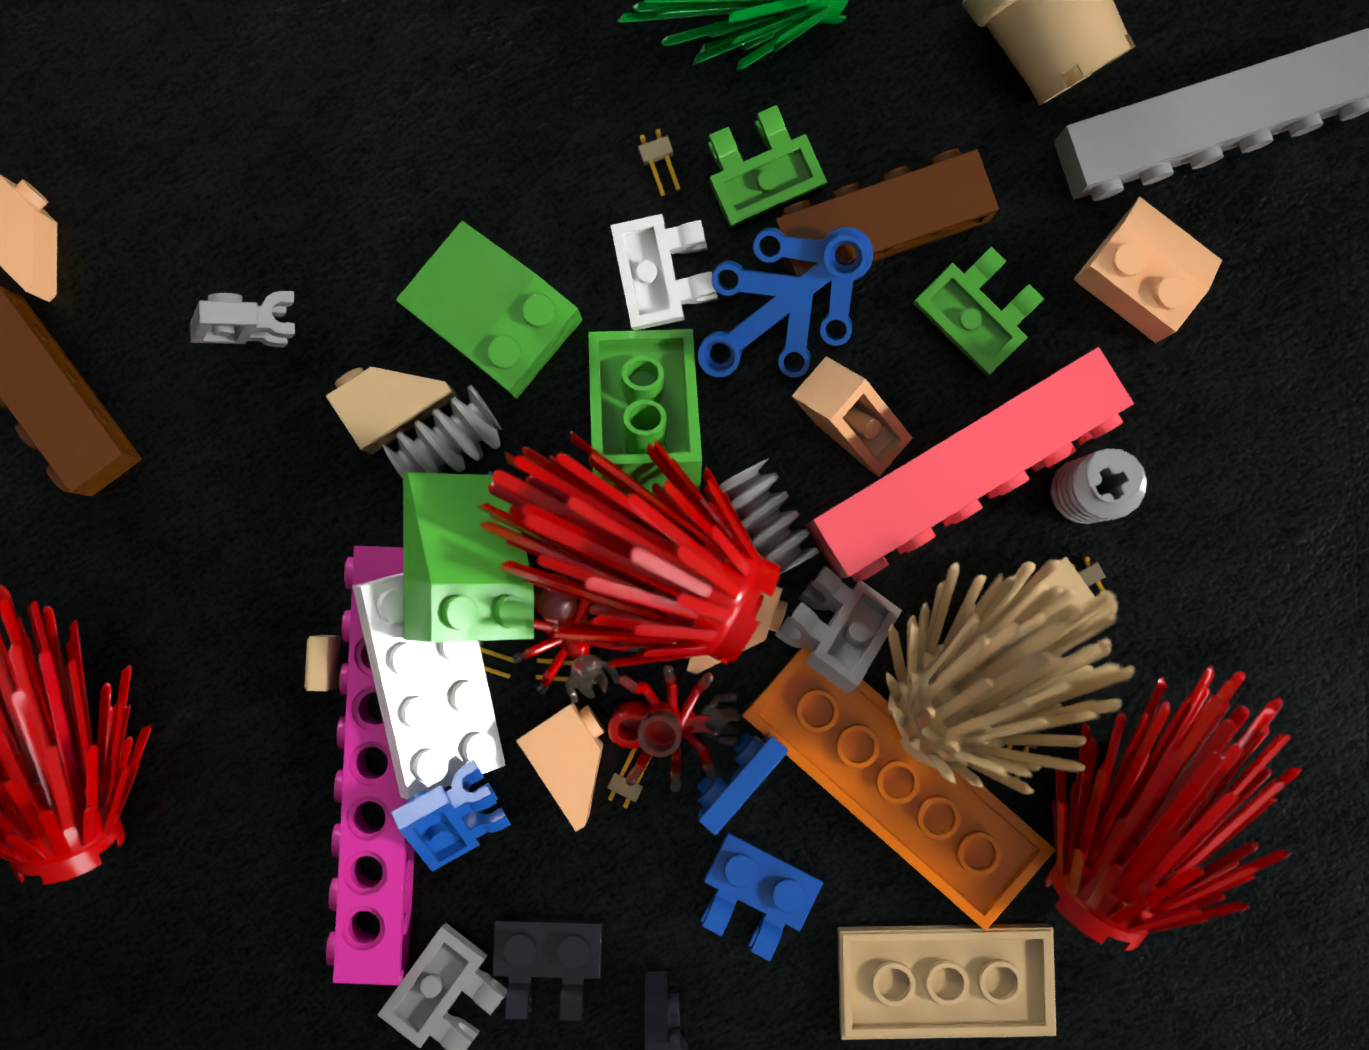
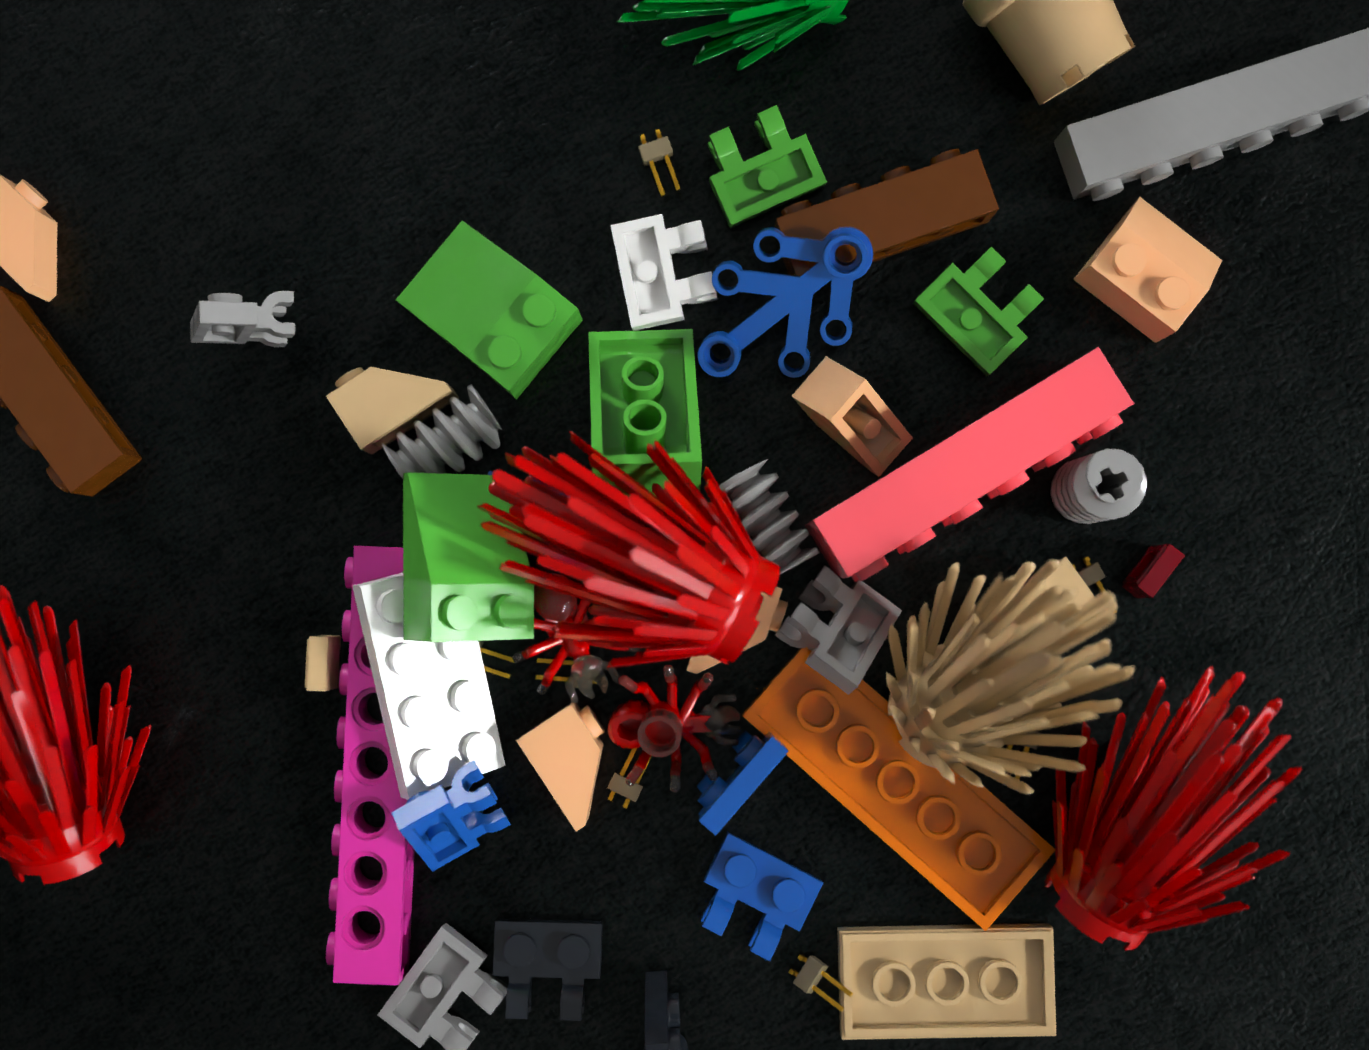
(810, 976): none -> piece
(1152, 570): none -> dark red tile

